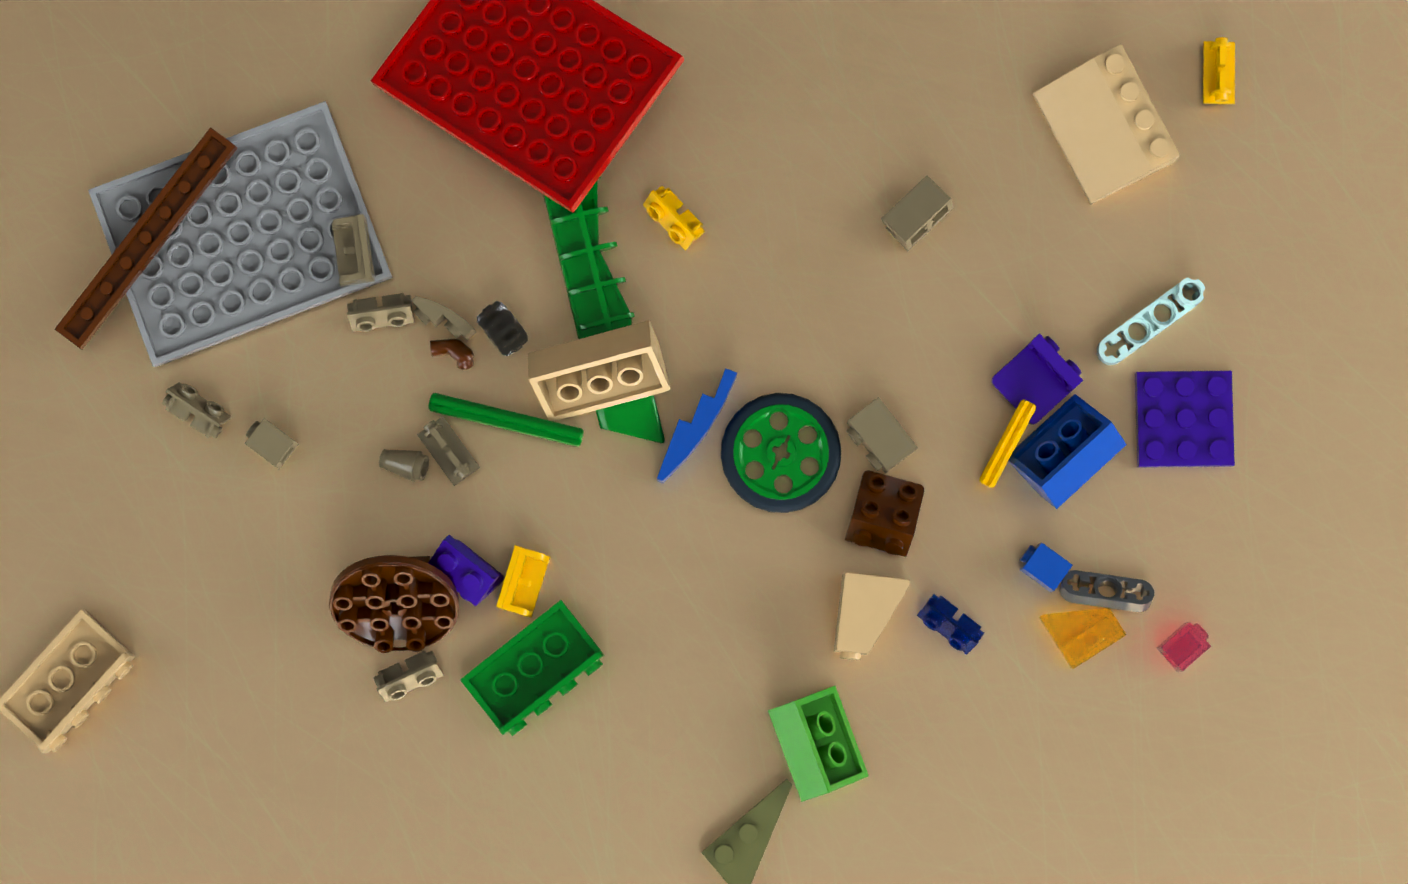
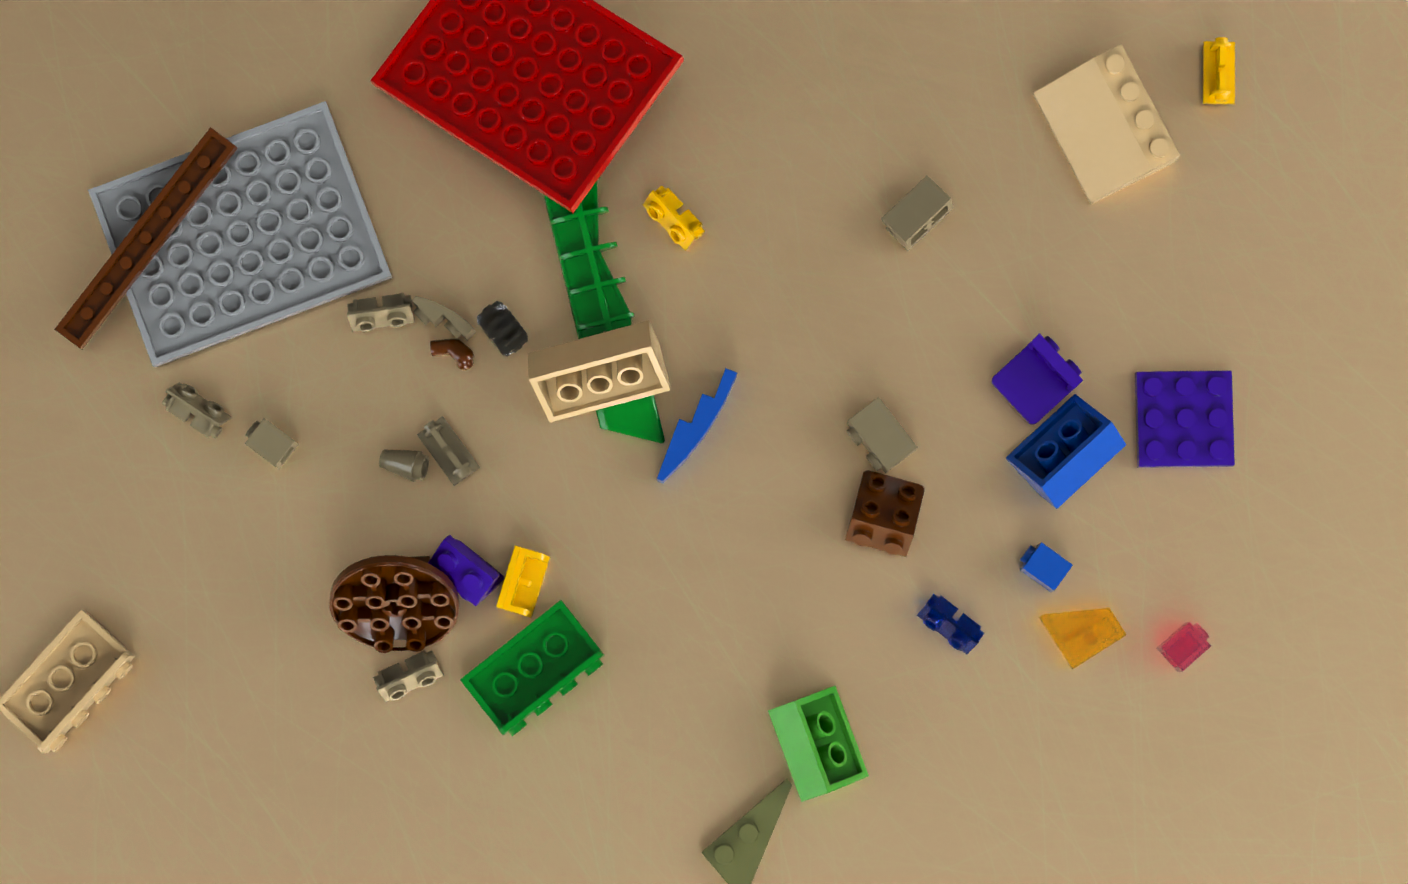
(353, 250): dark tan hinge -> none
(505, 419): green axle -> none
(805, 488): wedge -> none
(864, 611): tan slope -> none
(1007, 443): yellow axle -> none
(1118, 583): dark grey beam -> none
(1149, 322): light aqua beam -> none

